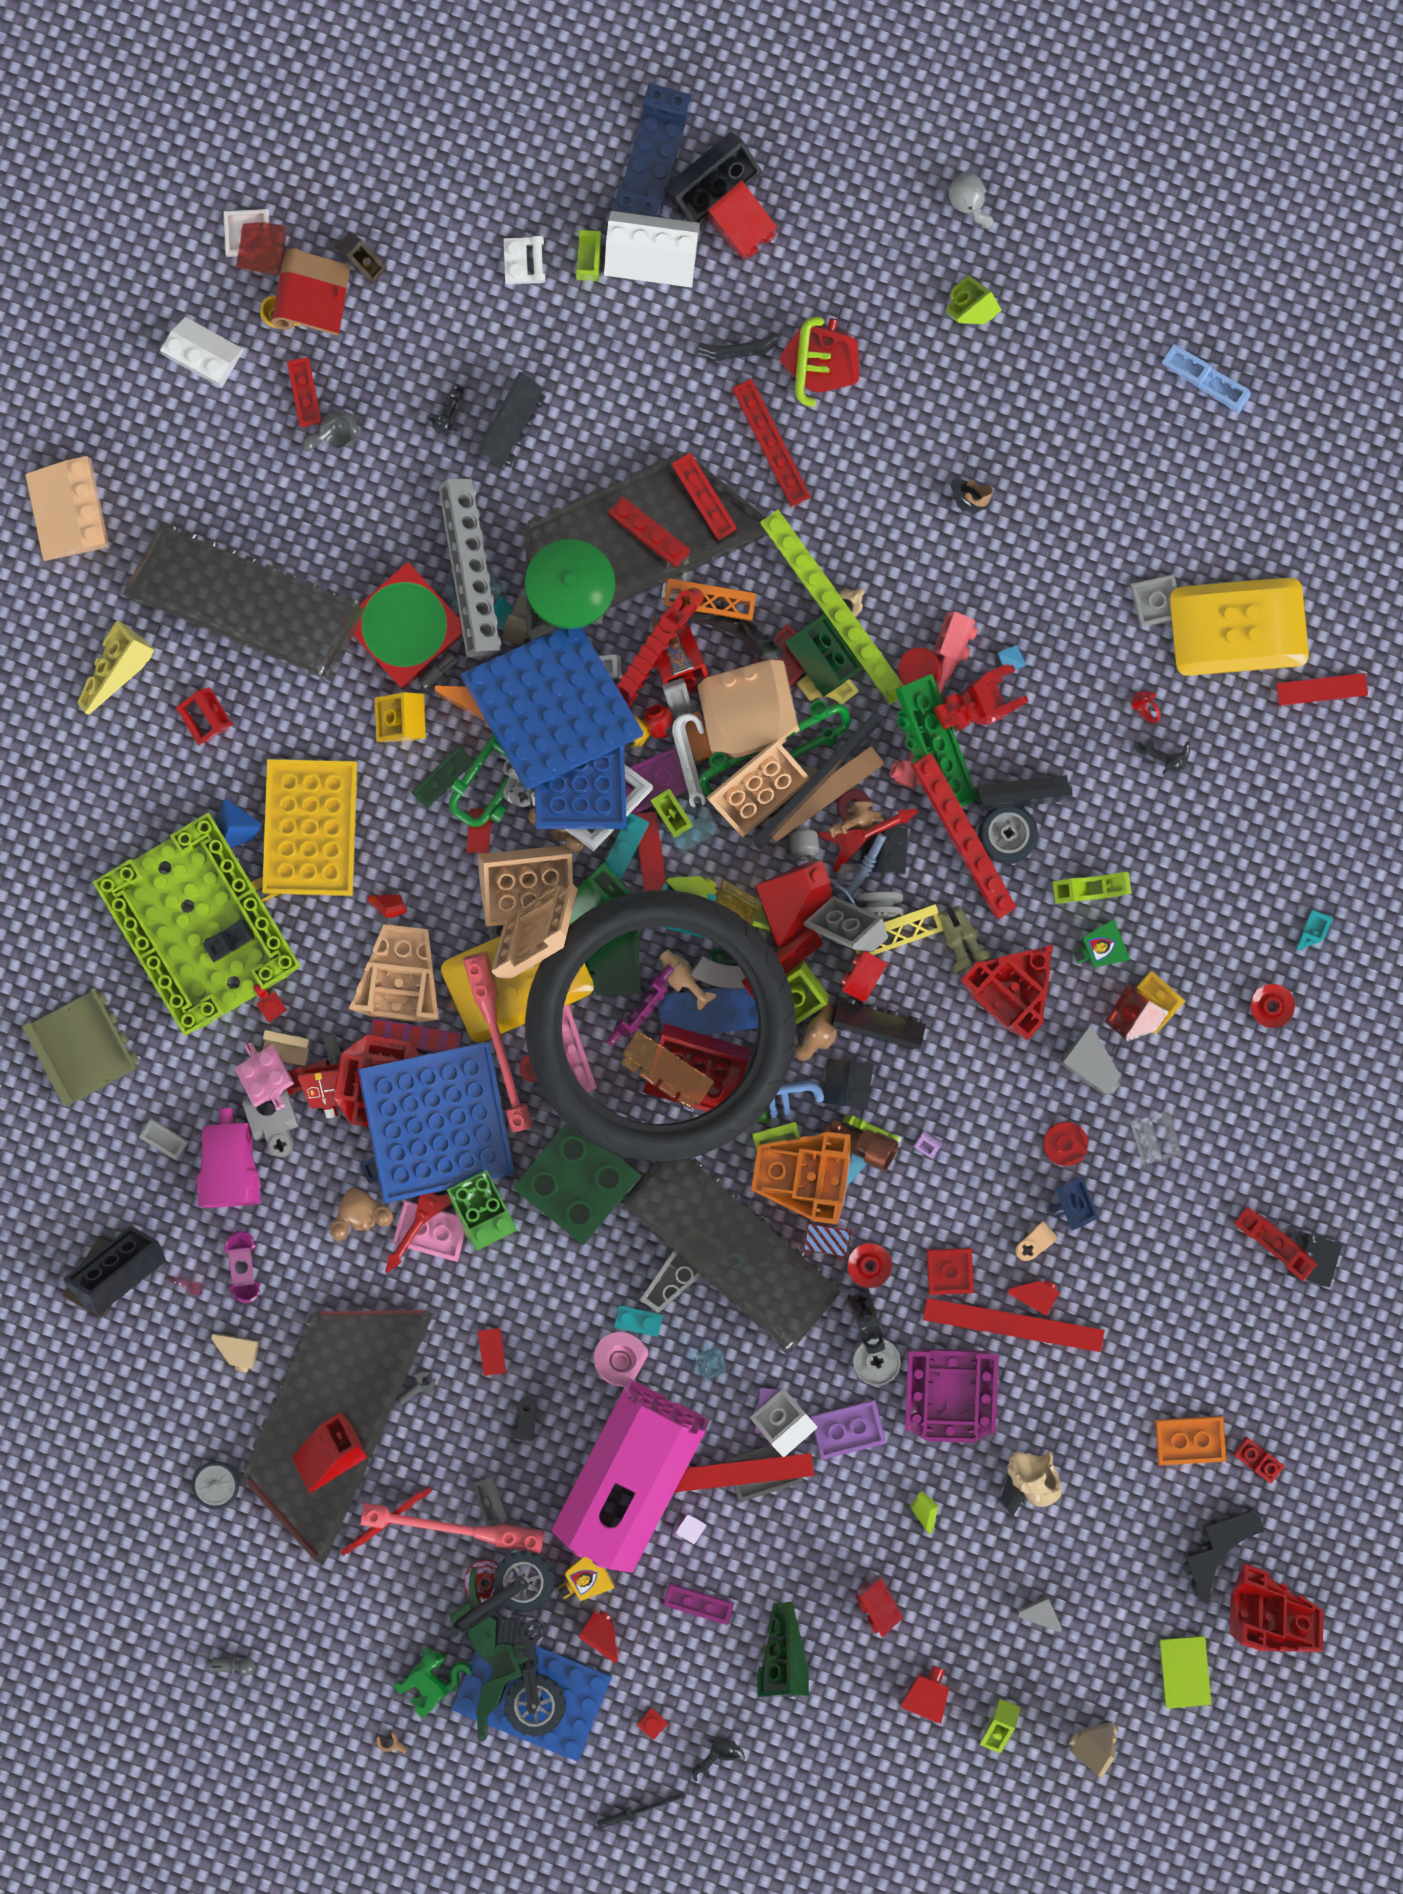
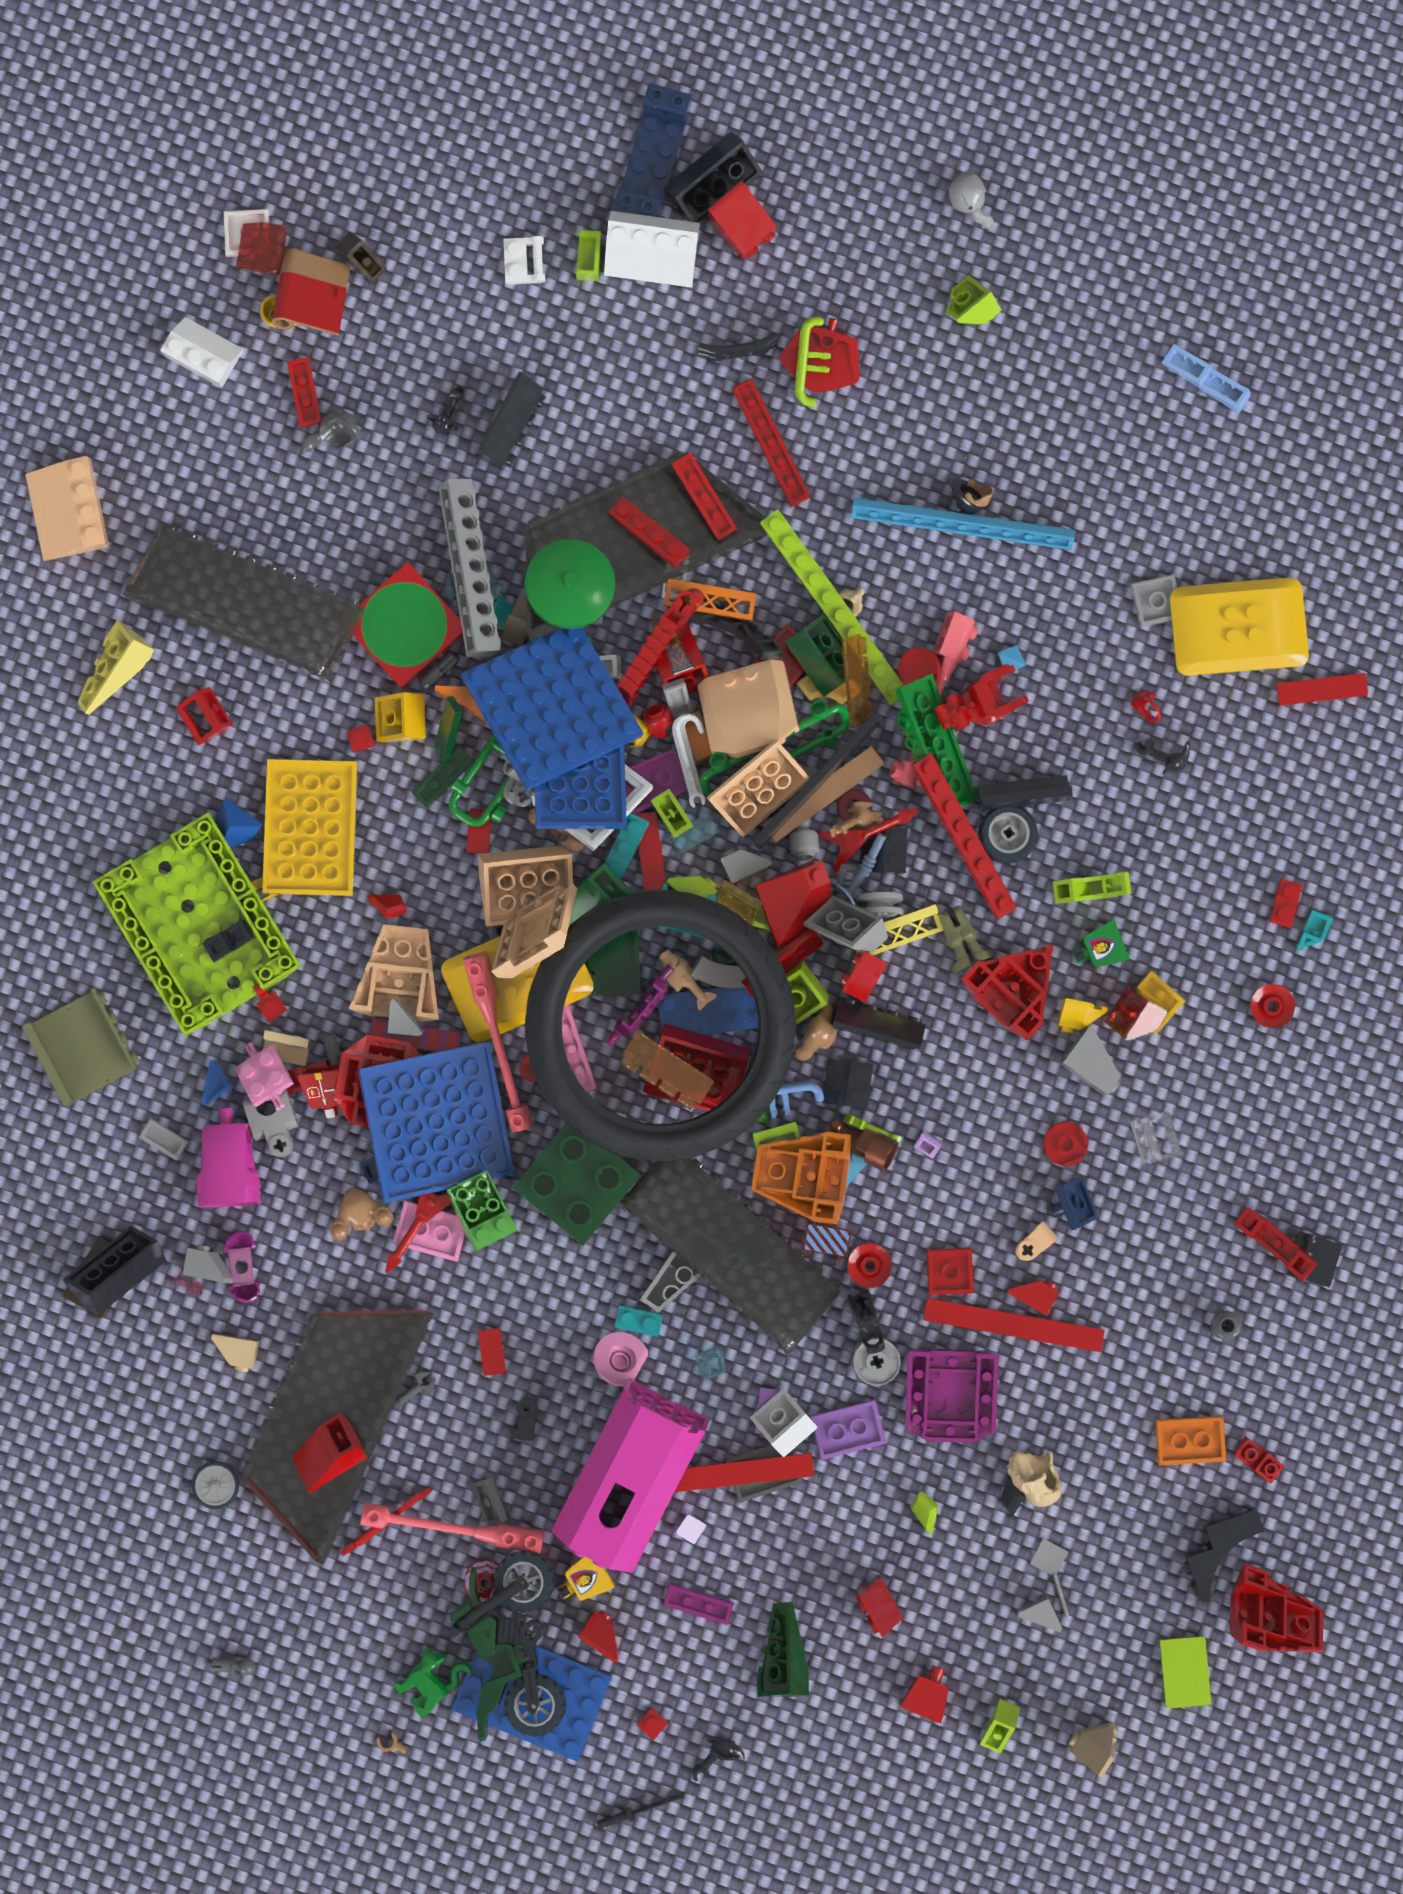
(206, 1265): none -> light grey slope
(216, 1083): none -> blue slope
(360, 738): none -> red plate
(401, 1020): none -> light grey slope
(448, 729): none -> dark green tile
(742, 864): none -> light grey slope
(856, 685): none -> clear orange windscreen
(963, 523): none -> dark azure plate
(1050, 1559): none -> light grey piece
(1077, 1014): none -> yellow slope
(1233, 1327): none -> dark grey head
(1285, 903): none -> red plate

